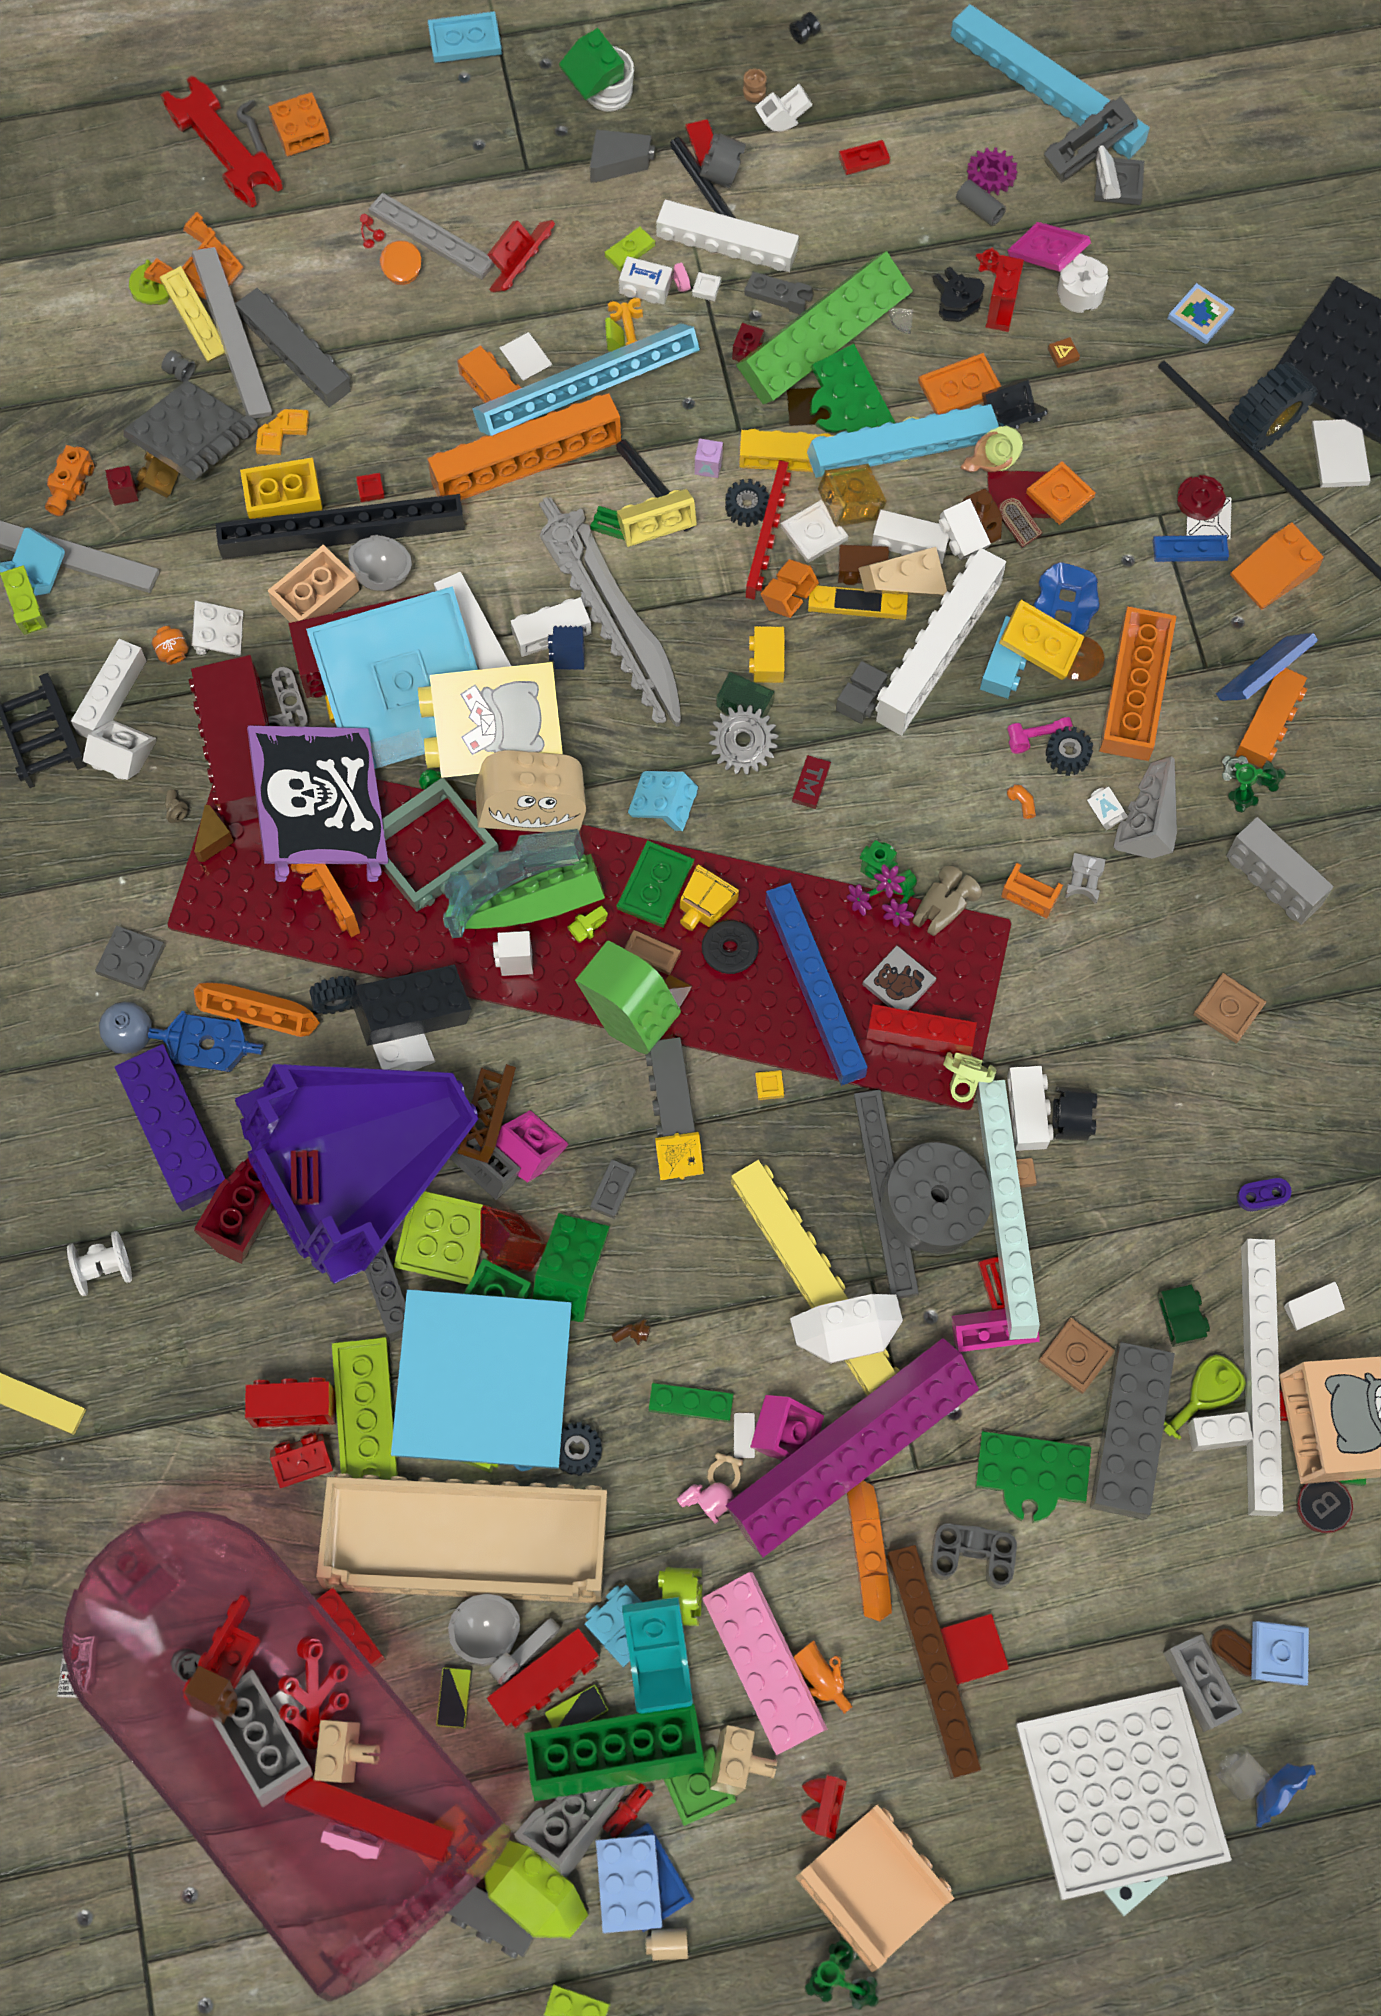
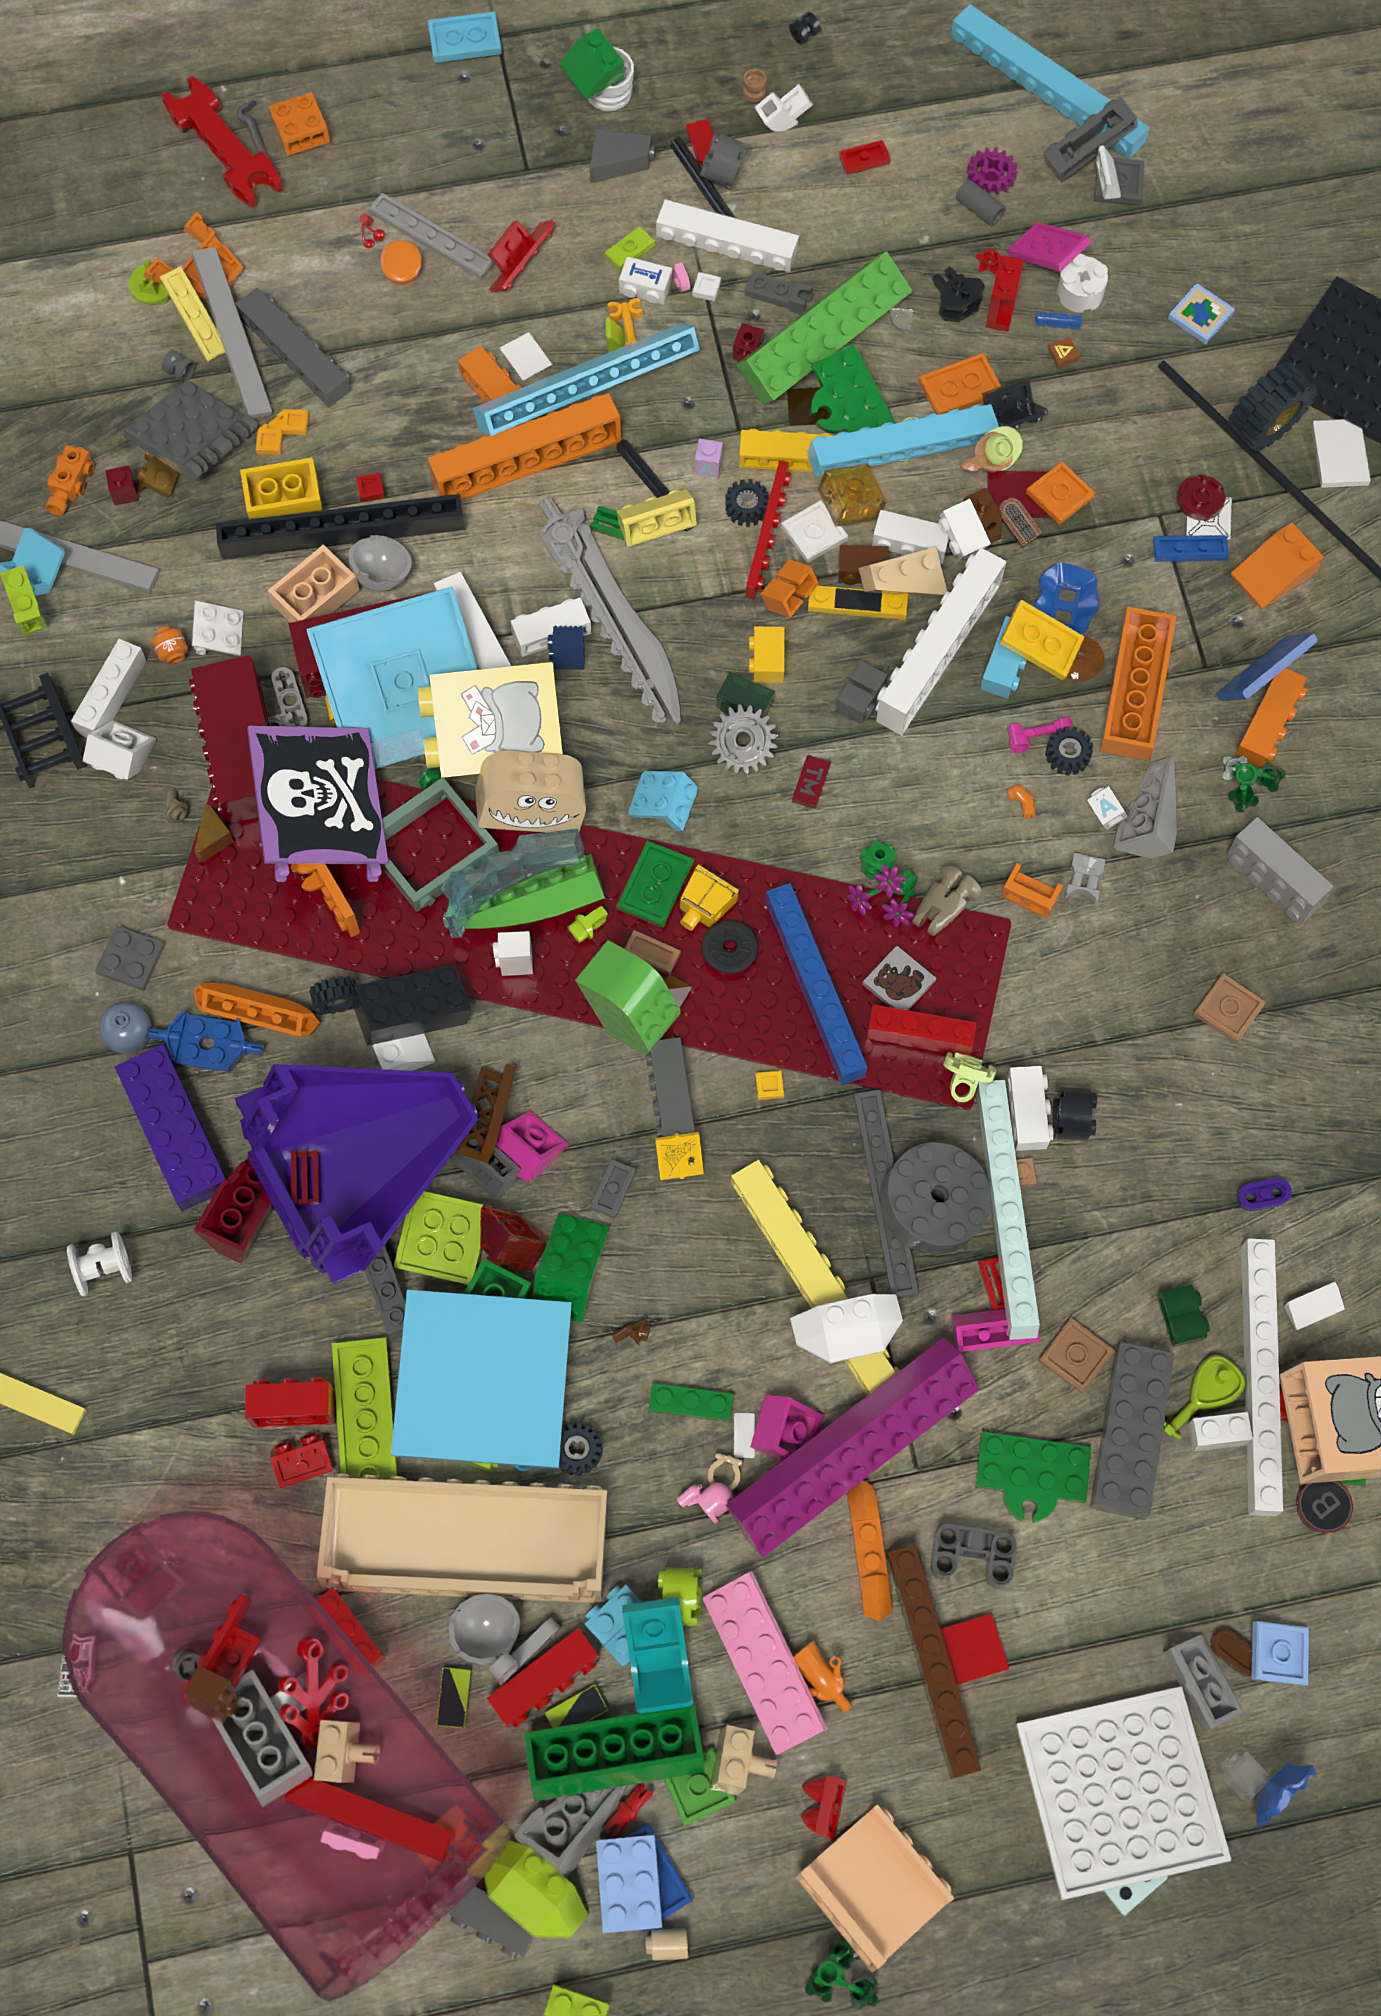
(1058, 320): none -> blue axle

